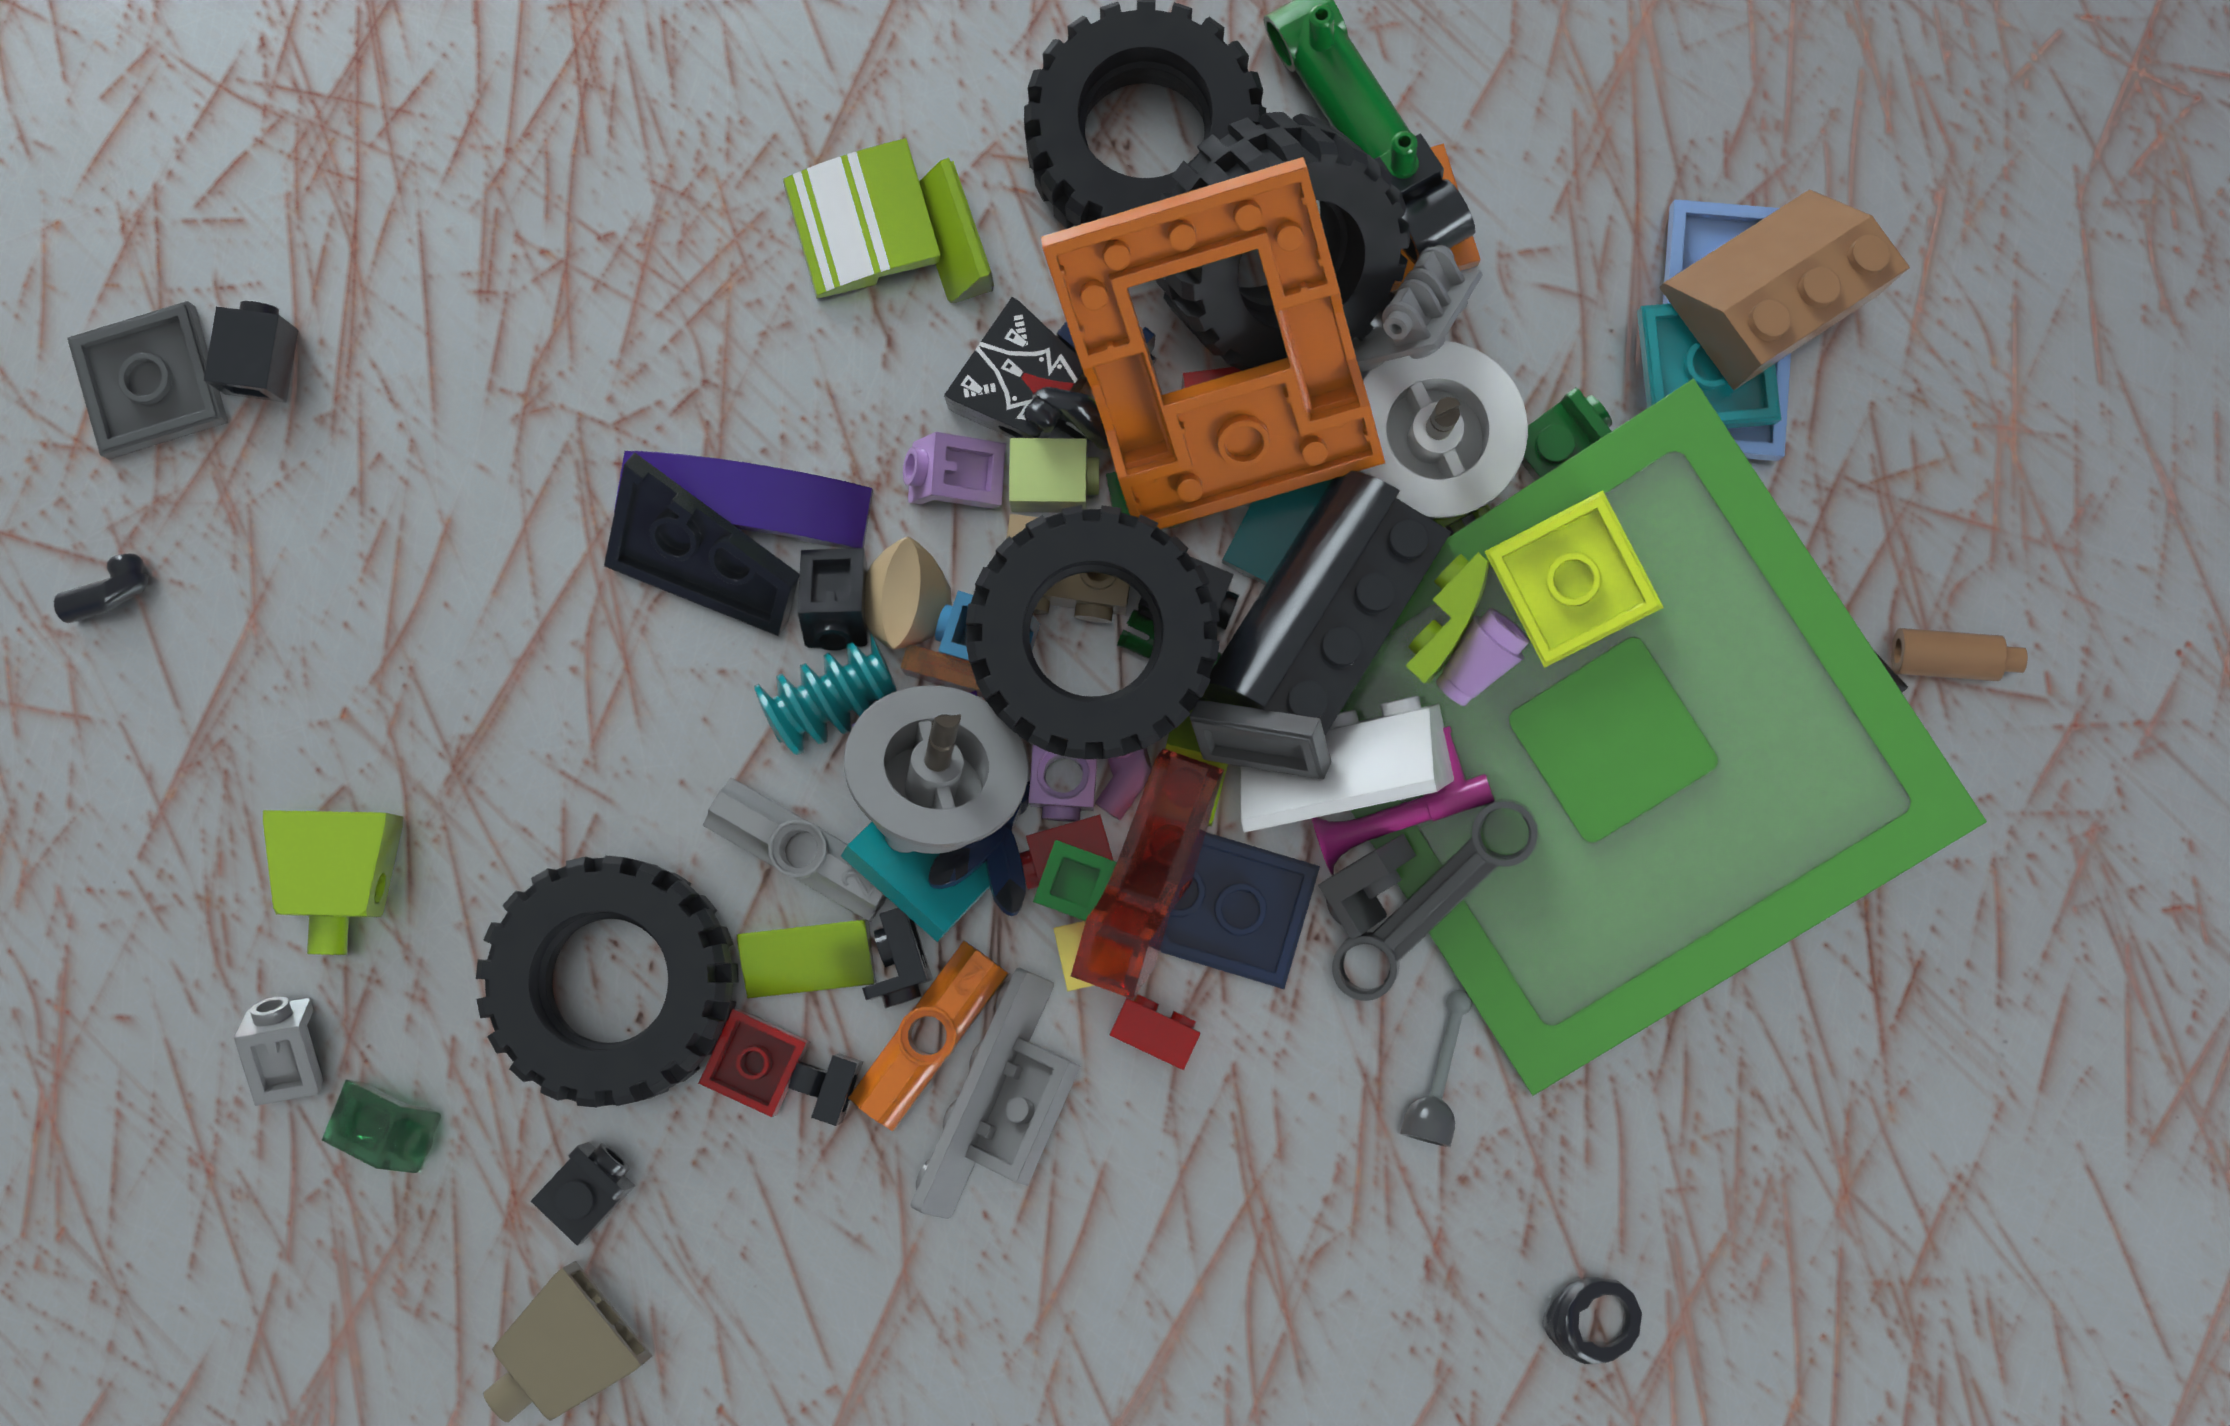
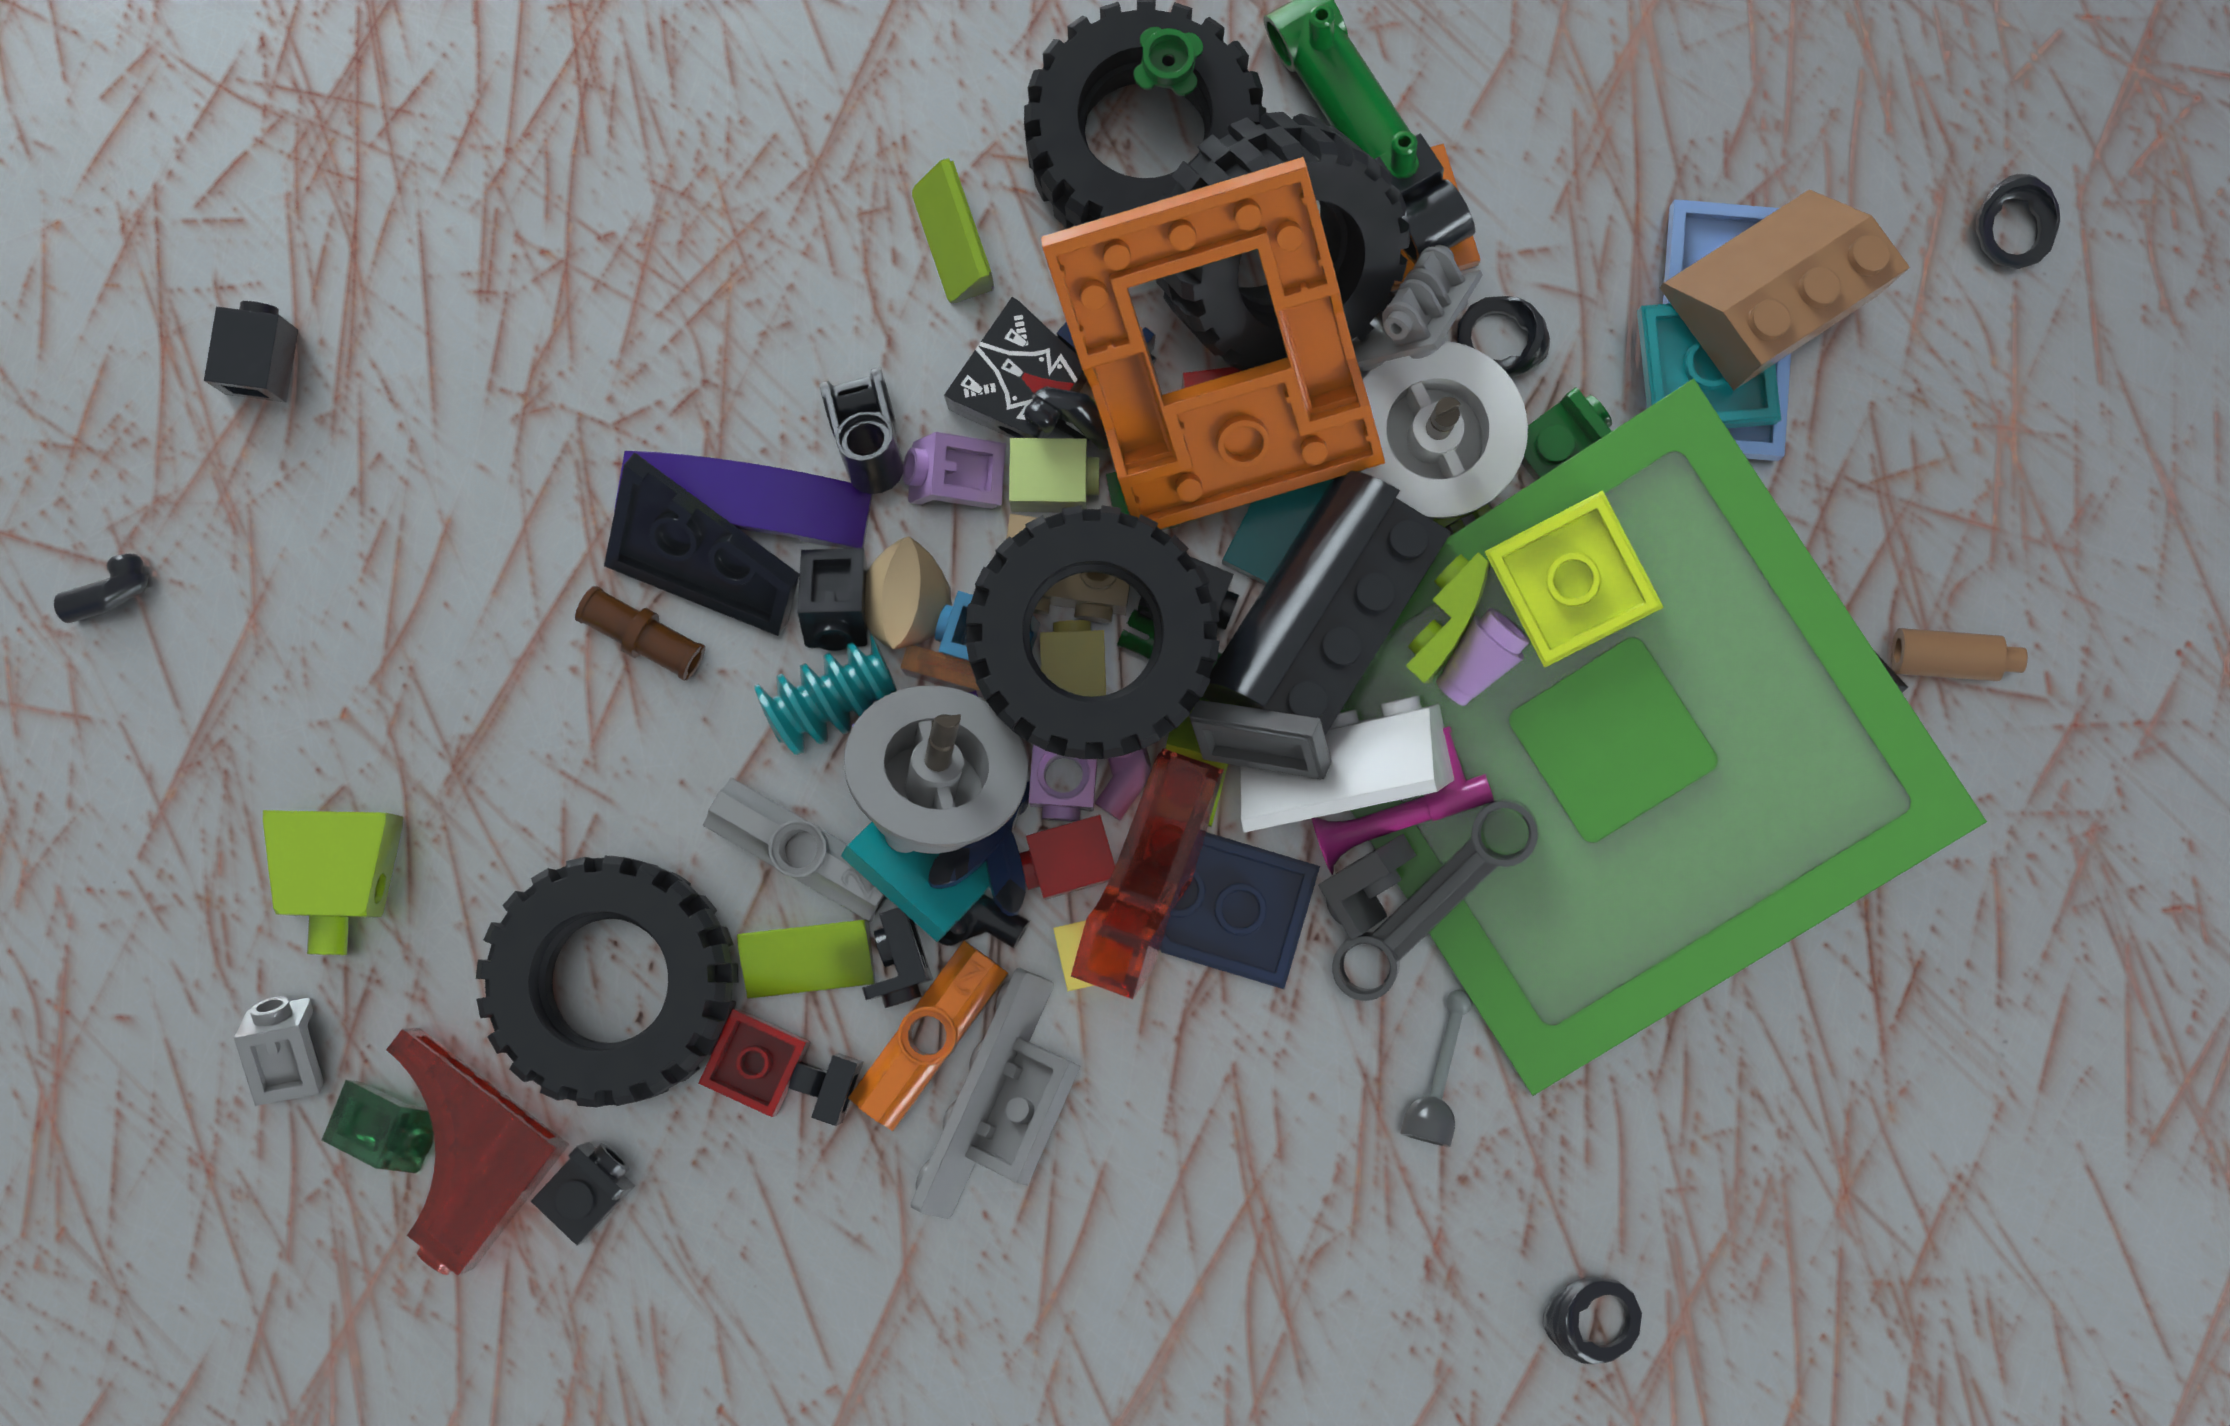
(146, 380): dark grey tile -> none
(485, 1155): none -> clear red arch
(563, 1349): dark tan torso -> none
(640, 632): none -> reddish brown pin
(861, 218): lime slope -> none
(863, 423): none -> black piece
(987, 917): none -> black arm
(1073, 880): green plate -> none
(1074, 657): none -> light yellow brick
(1155, 1033): red piece -> none
(1168, 42): none -> green plate
(1526, 317): none -> black piece
(2041, 204): none -> black piece

